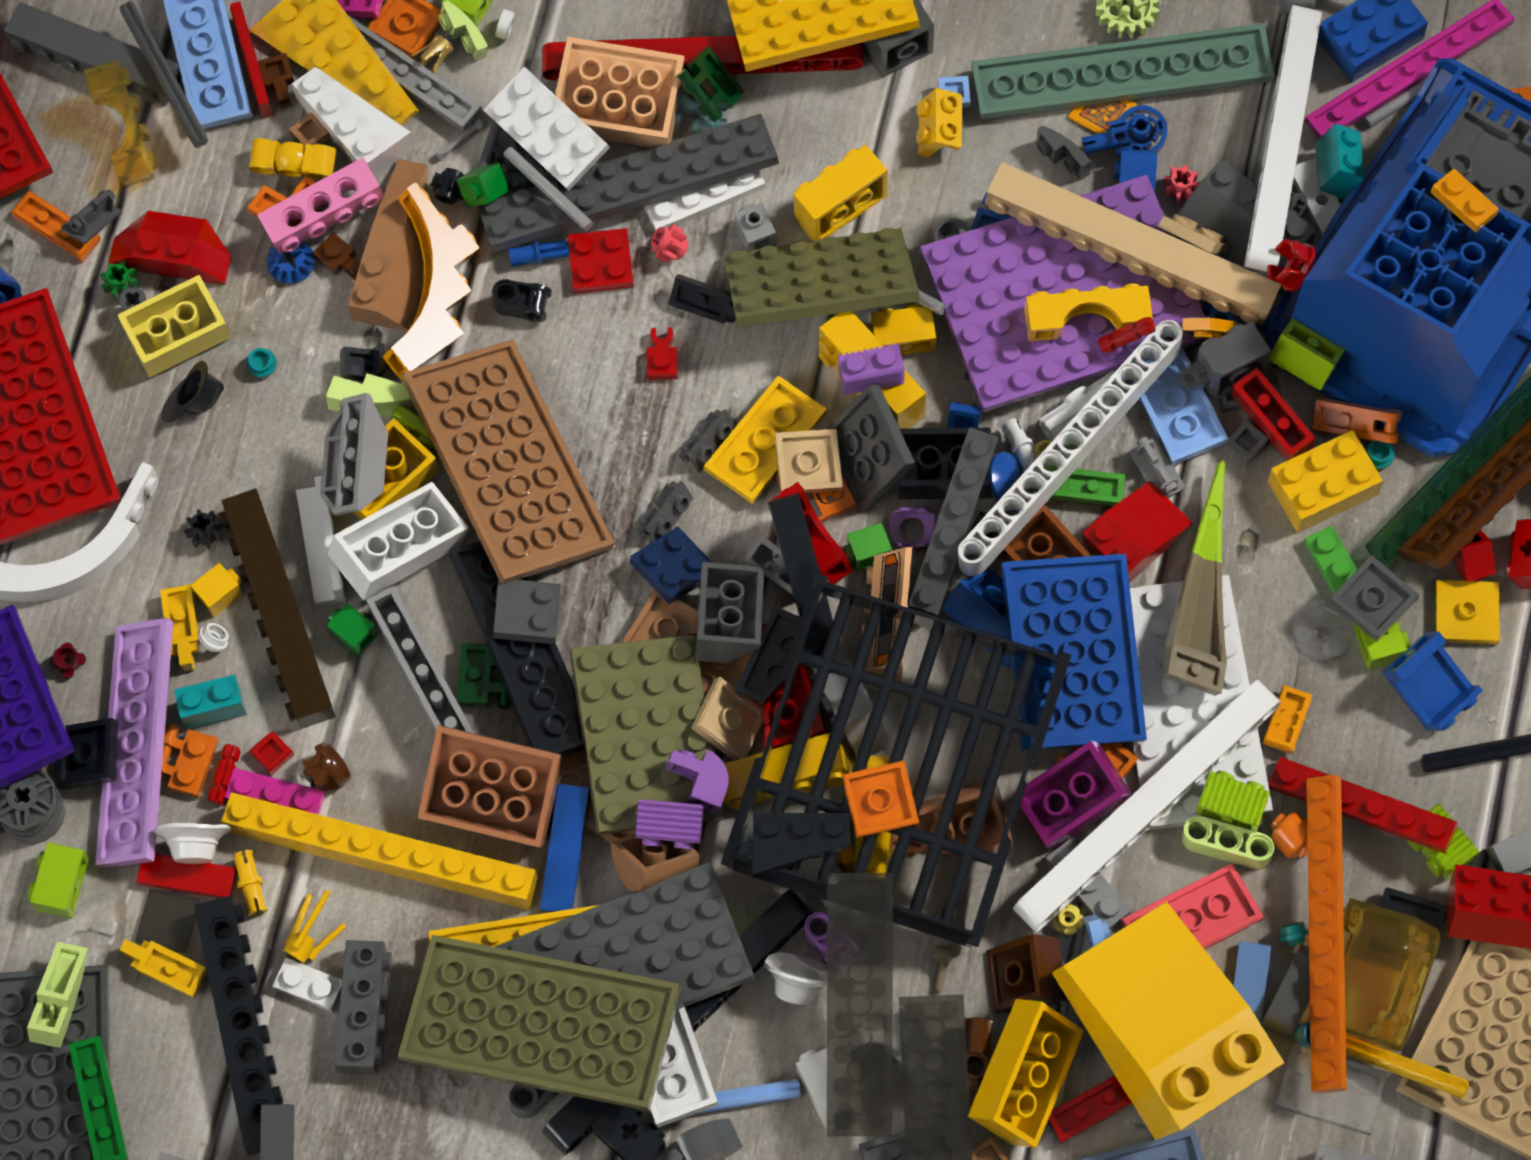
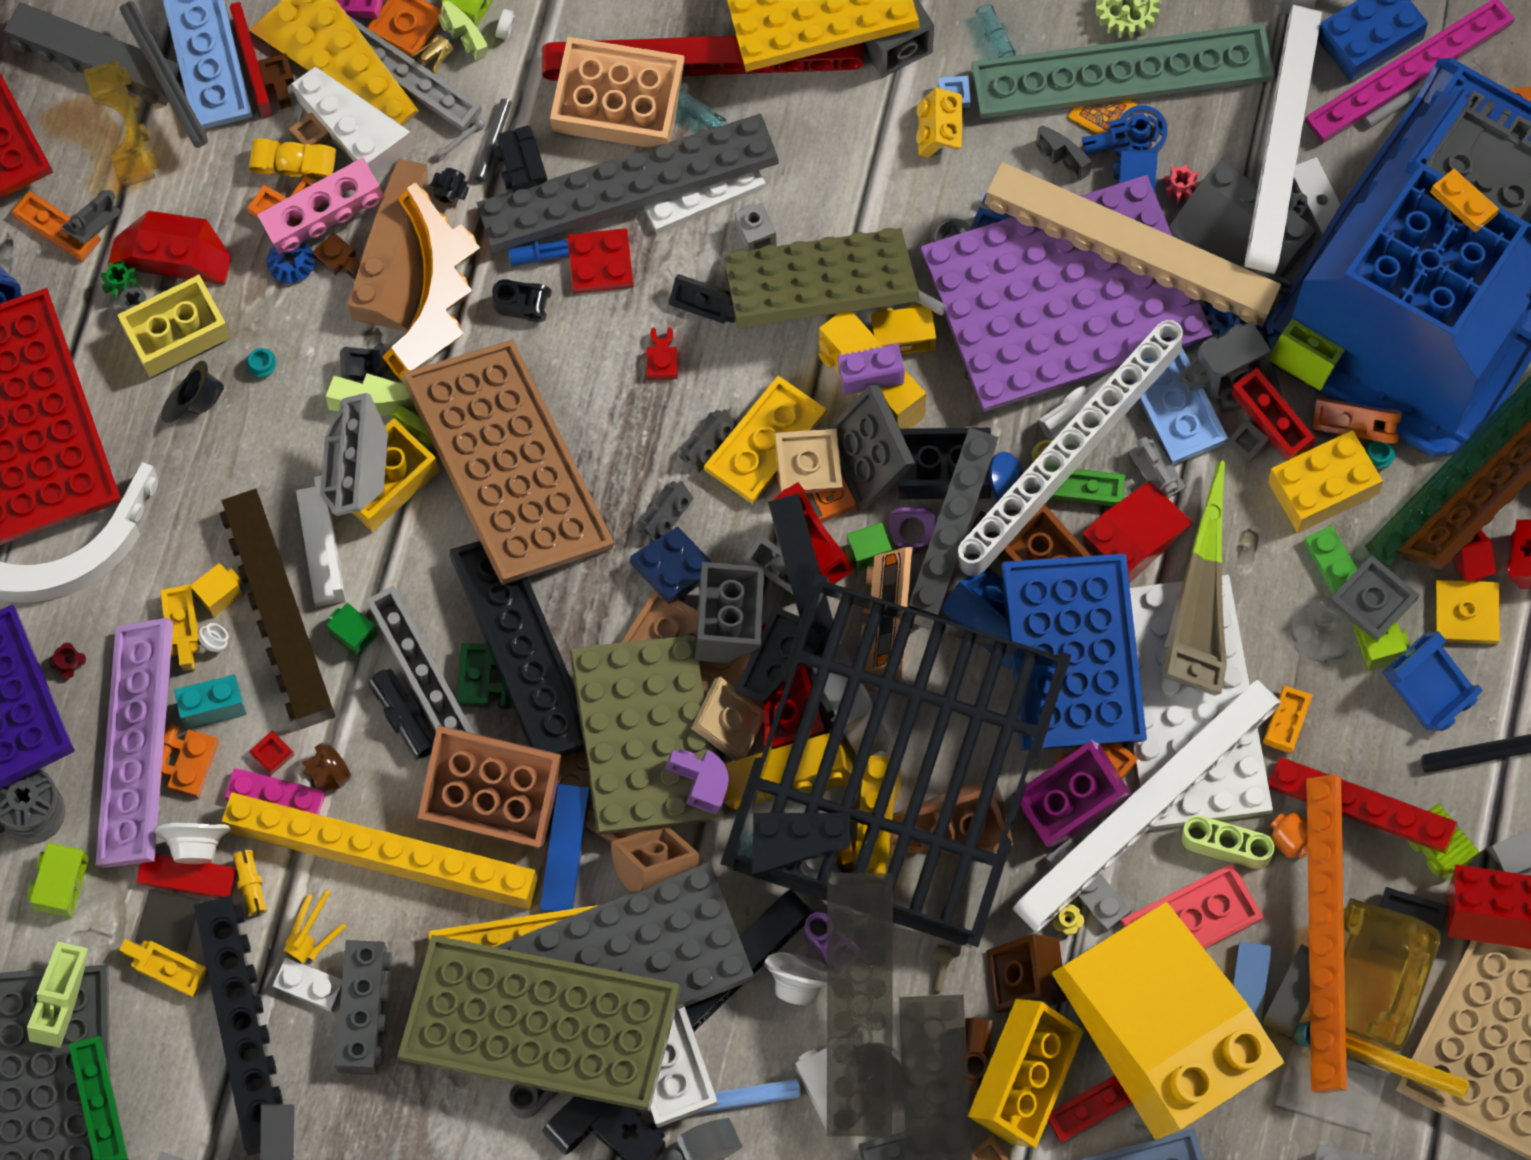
(93, 756): black plate -> none
(199, 521): black gear -> none
(222, 776): red axle -> none
(397, 540): white brick -> none
(402, 713): none -> black piece
(482, 185): green brick -> none
(527, 611): dark grey plate -> none
(546, 128): white plate -> none
(548, 189): light grey bar -> none
(669, 243): coral gear -> none
(669, 822): medium lavender brick -> none
(715, 79): dark green plate -> none
(840, 193): yellow brick -> none
(880, 799): orange tile -> none
(963, 416): blue tile -> none
(995, 31): none -> clear light blue pin
(1021, 446): white pin -> none
(1050, 312): yellow arch -> none
(1096, 930): light blue plate -> none
(1127, 334): red axle -> none
(1203, 238): tan plate -> none
(1207, 327): light orange plate -> none
(1233, 800): lime brick -> none
(1293, 933): teal plate -> none
(1298, 256): red piece -> none
(1339, 160): teal brick -> none

